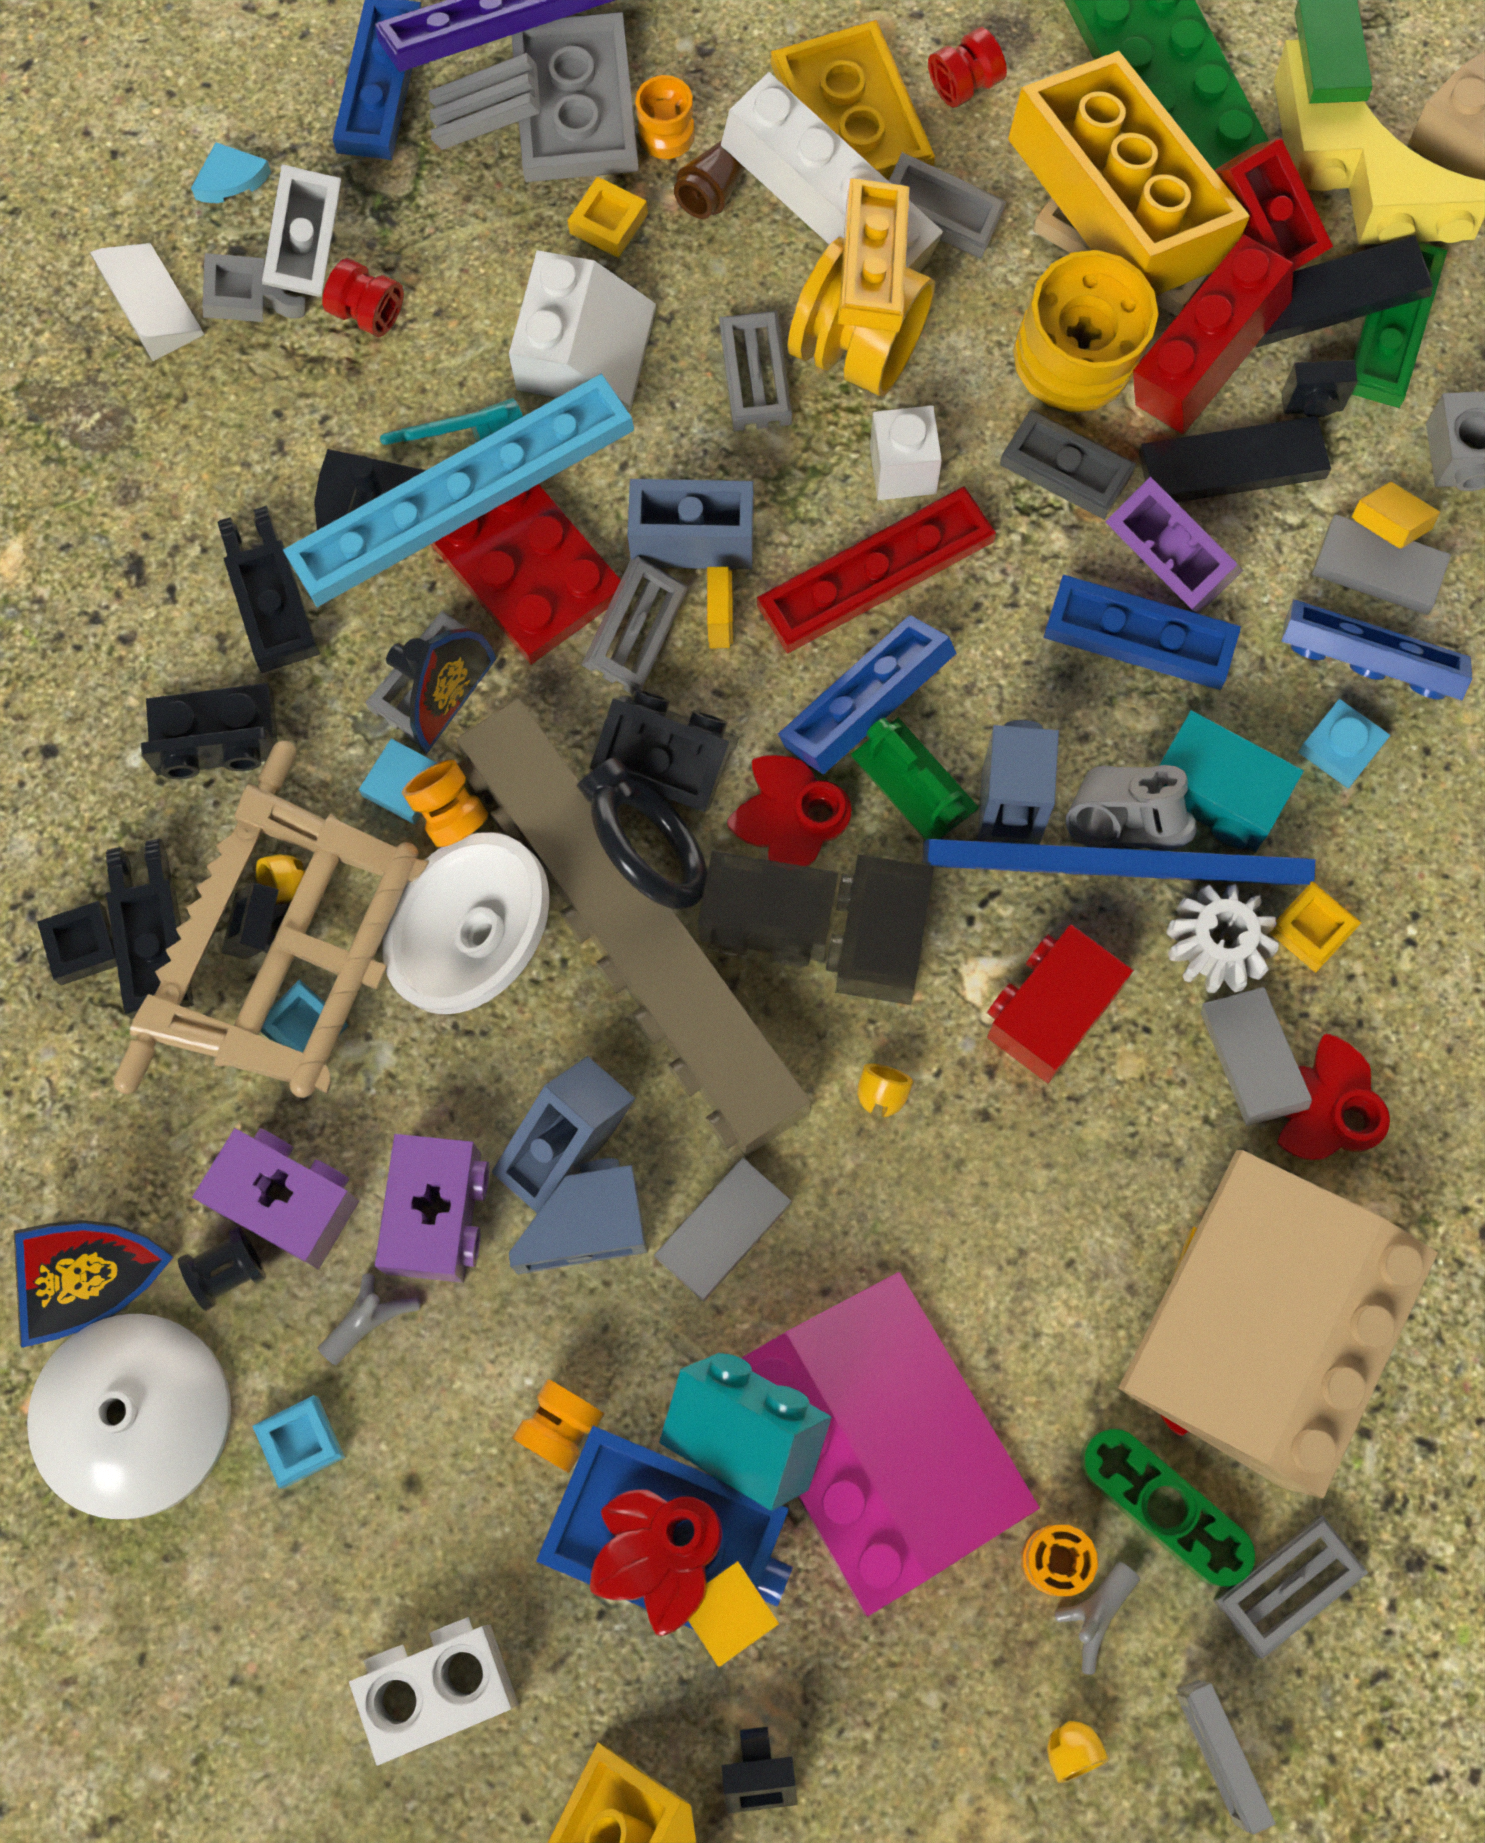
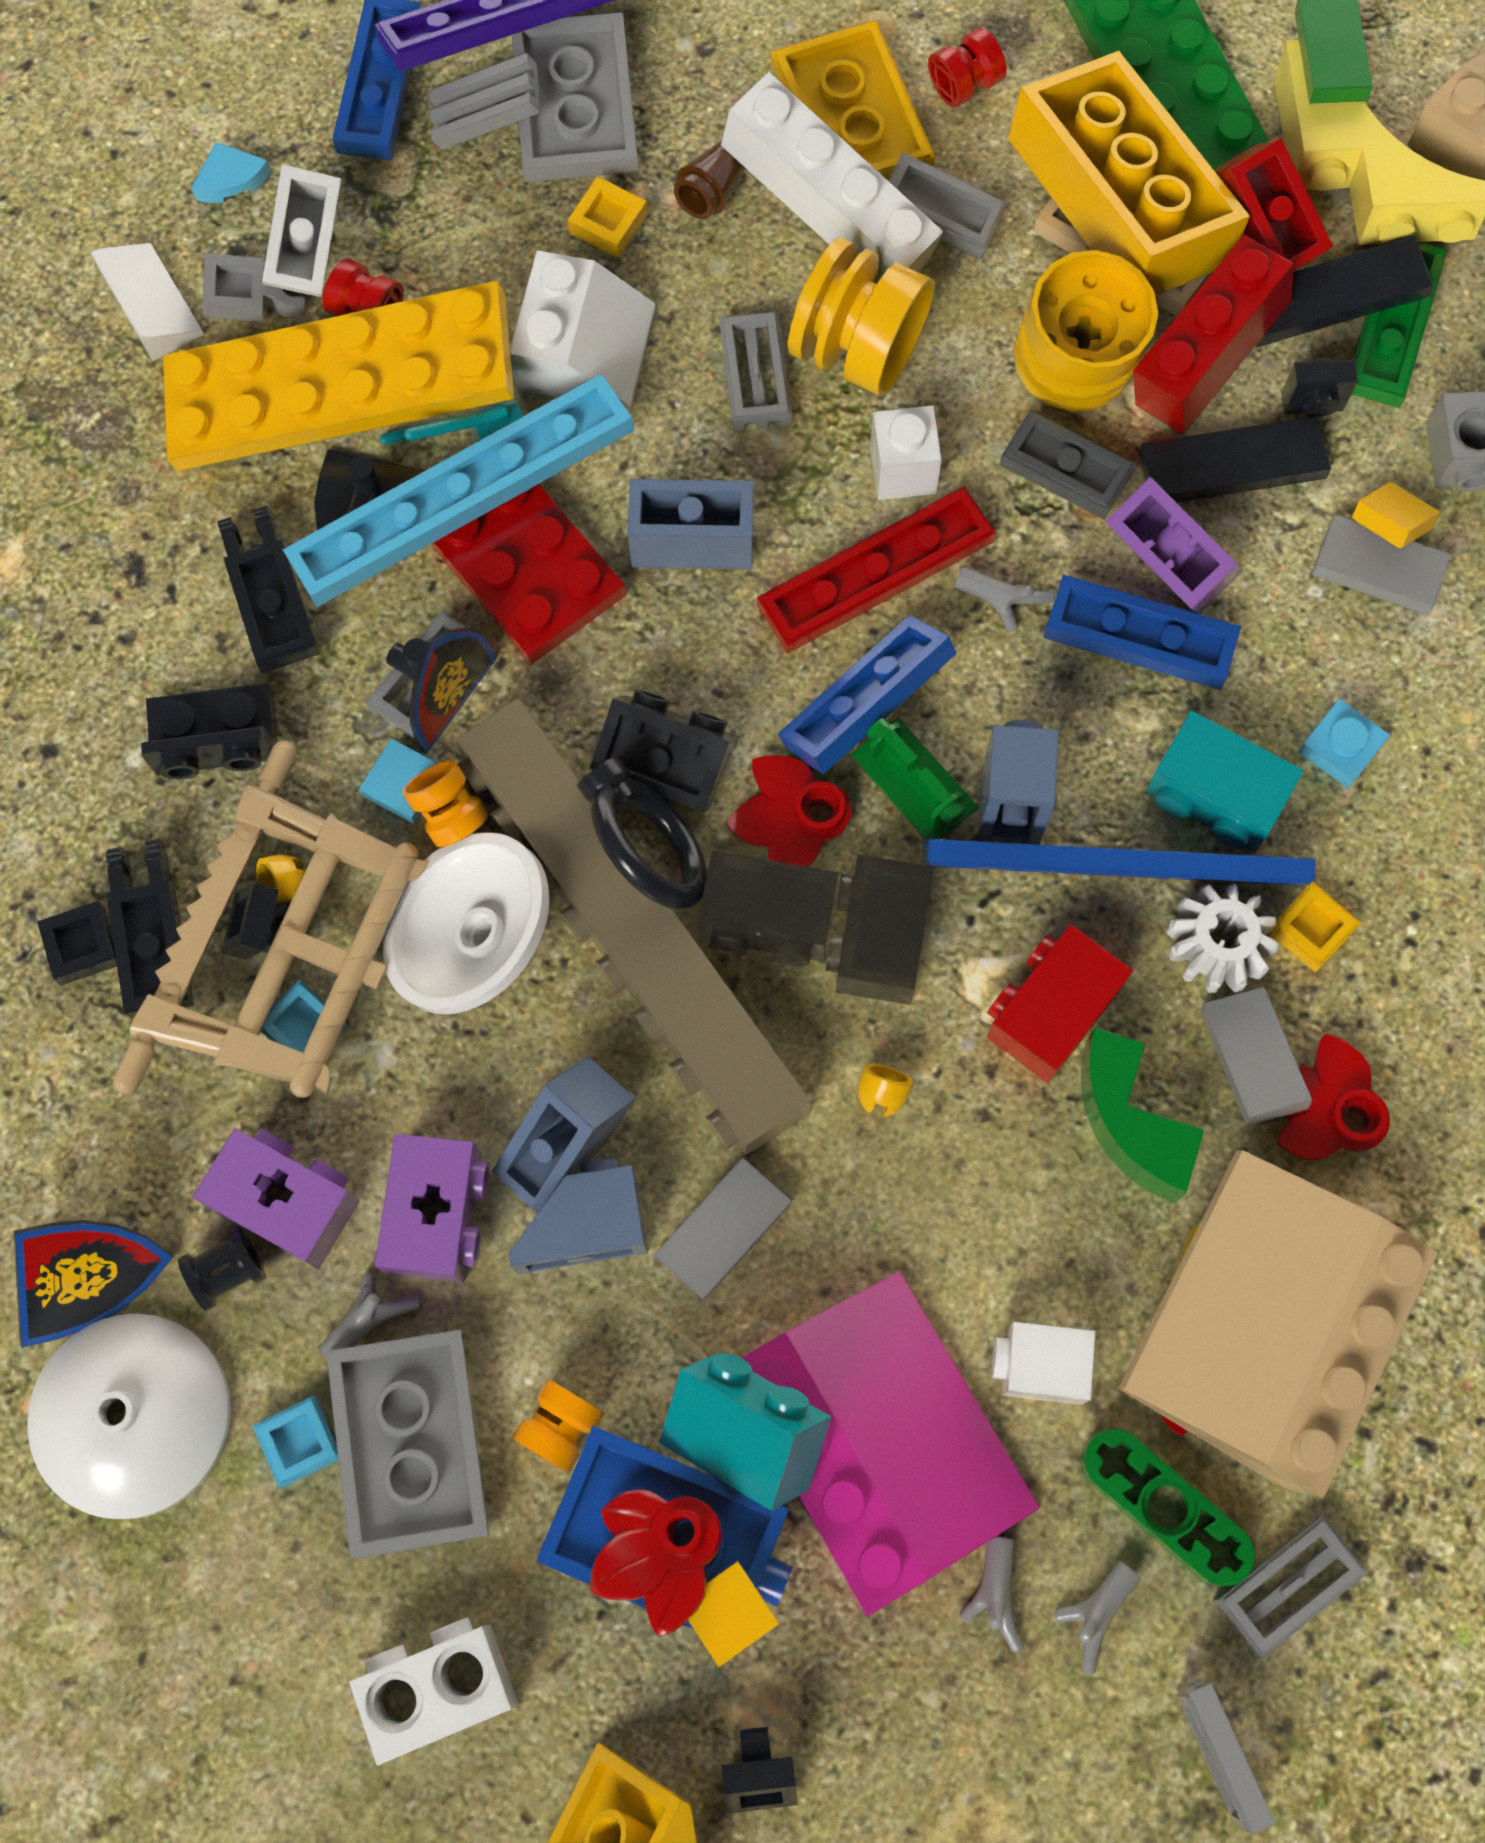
(338, 376): none -> yellow plate
(406, 1444): none -> light grey plate
(613, 667): light grey tile -> none
(665, 116): light orange wheel -> none
(719, 607): yellow tile -> none
(874, 255): yellow tile -> none
(995, 1592): none -> light grey bar
(1000, 594): none -> light grey bar
(1045, 1363): none -> white brick
(1048, 1564): light orange wheel -> none
(1075, 1751): yellow hinge -> none
(1128, 807): light grey piece -> none
(1143, 1145): none -> green brick
(1377, 651): blue plate -> none

